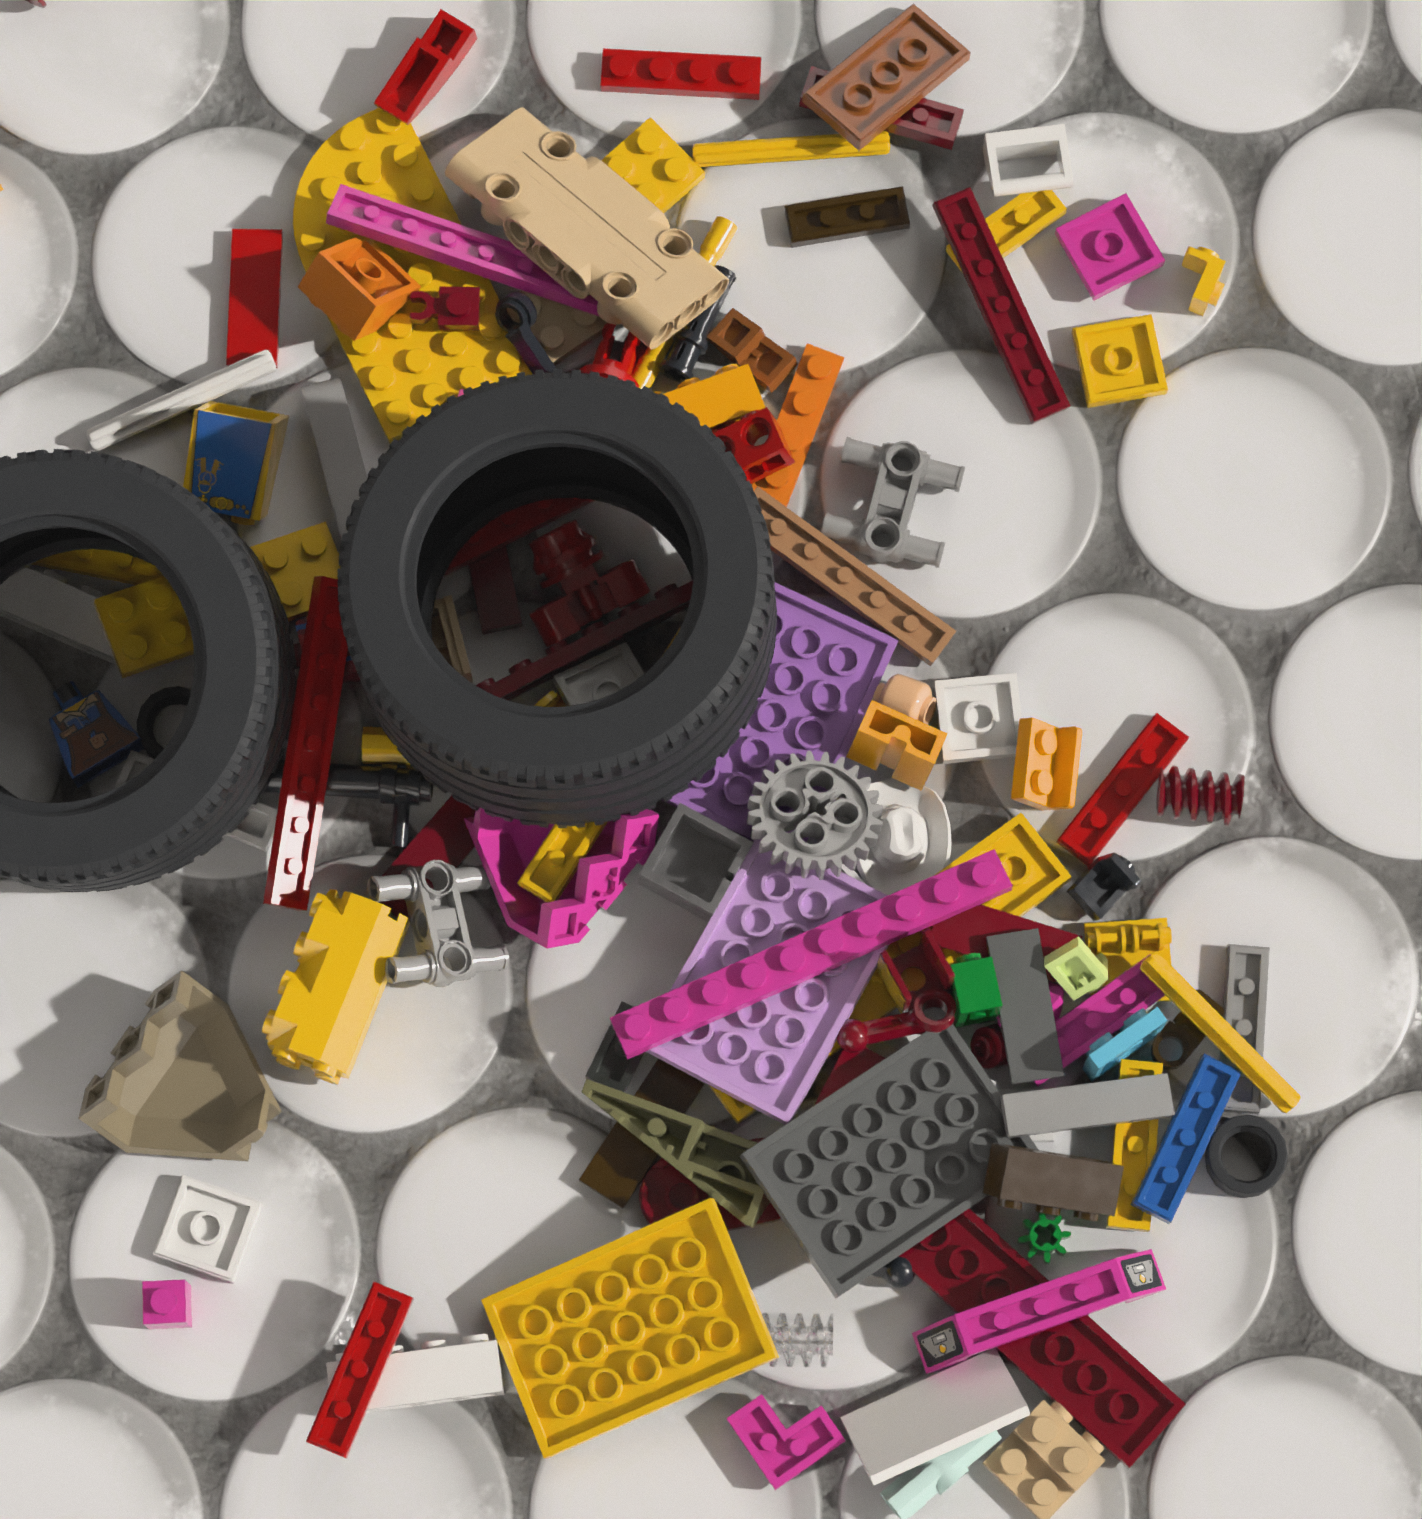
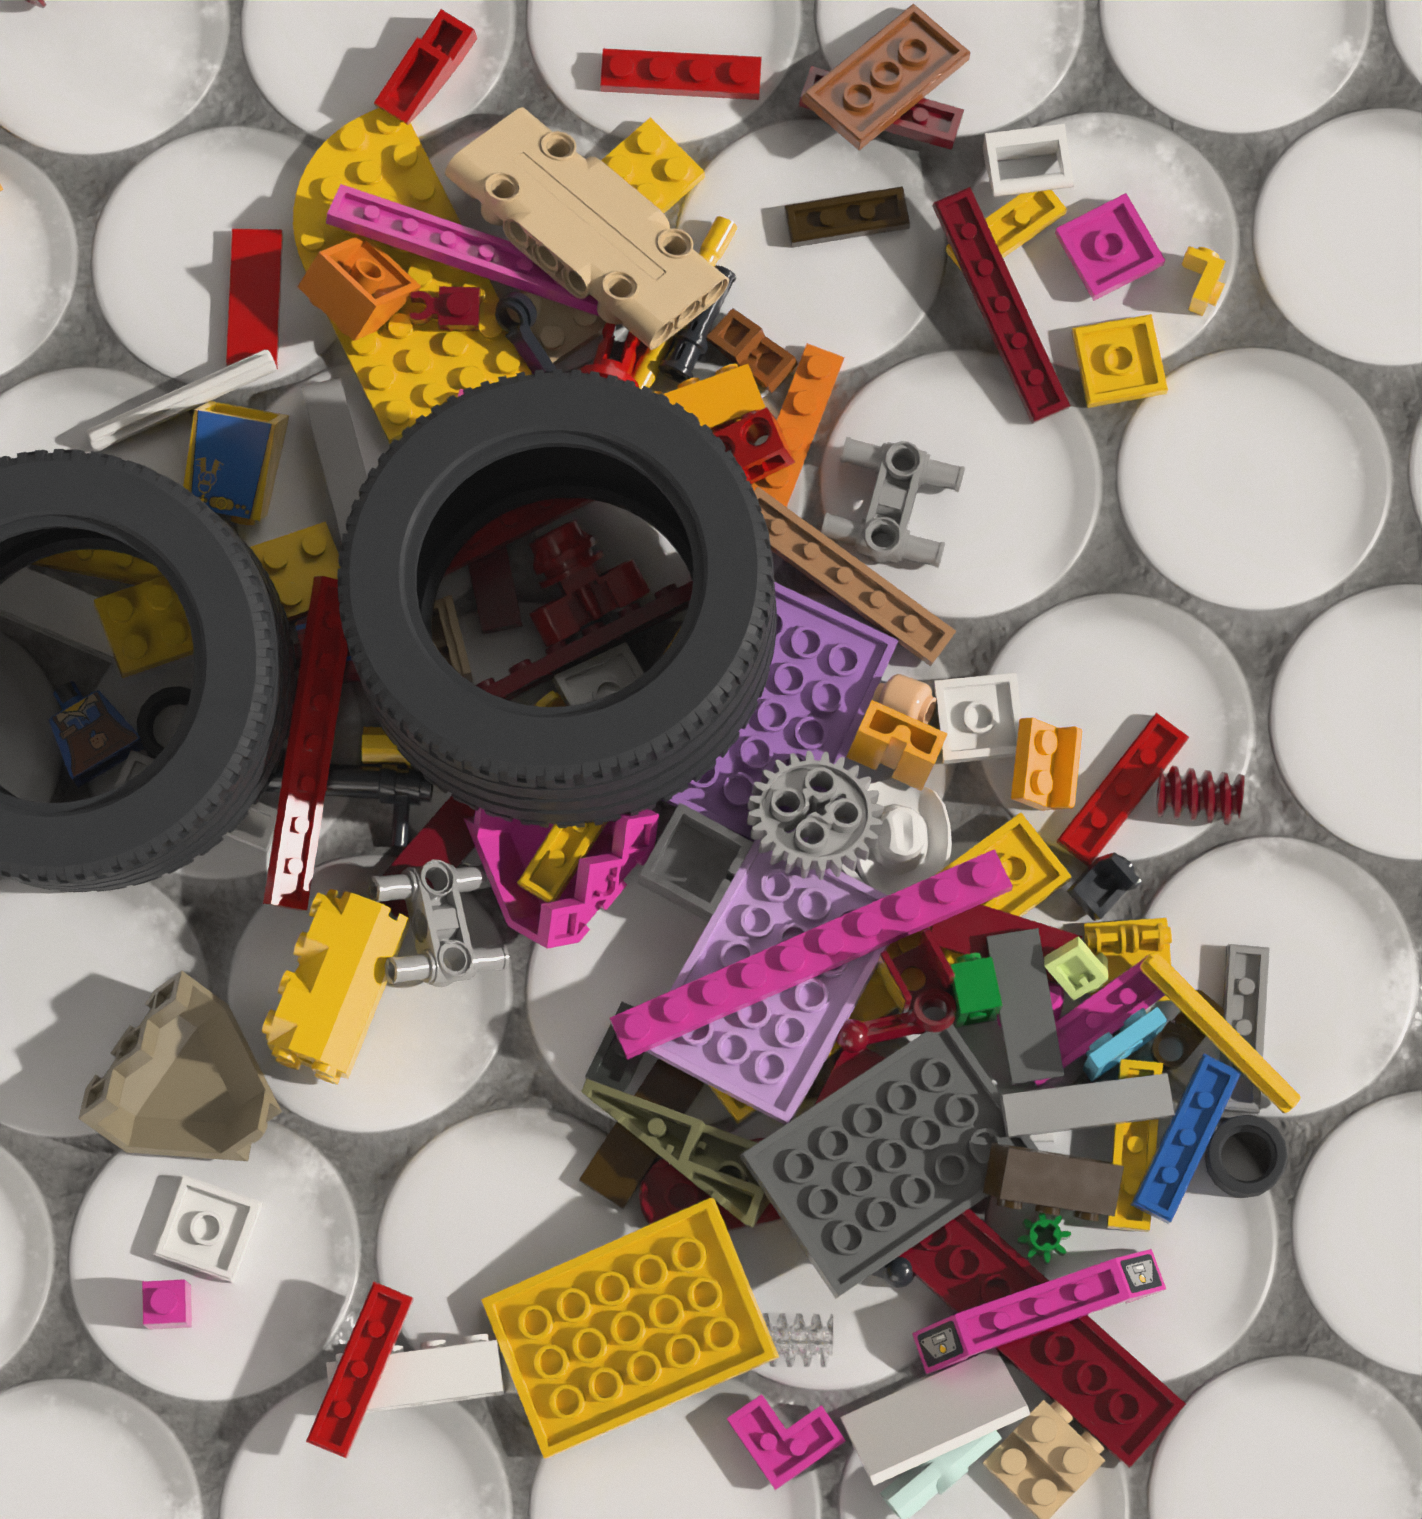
(784, 149): yellow axle -> none
(989, 1047): dark red plate -> none

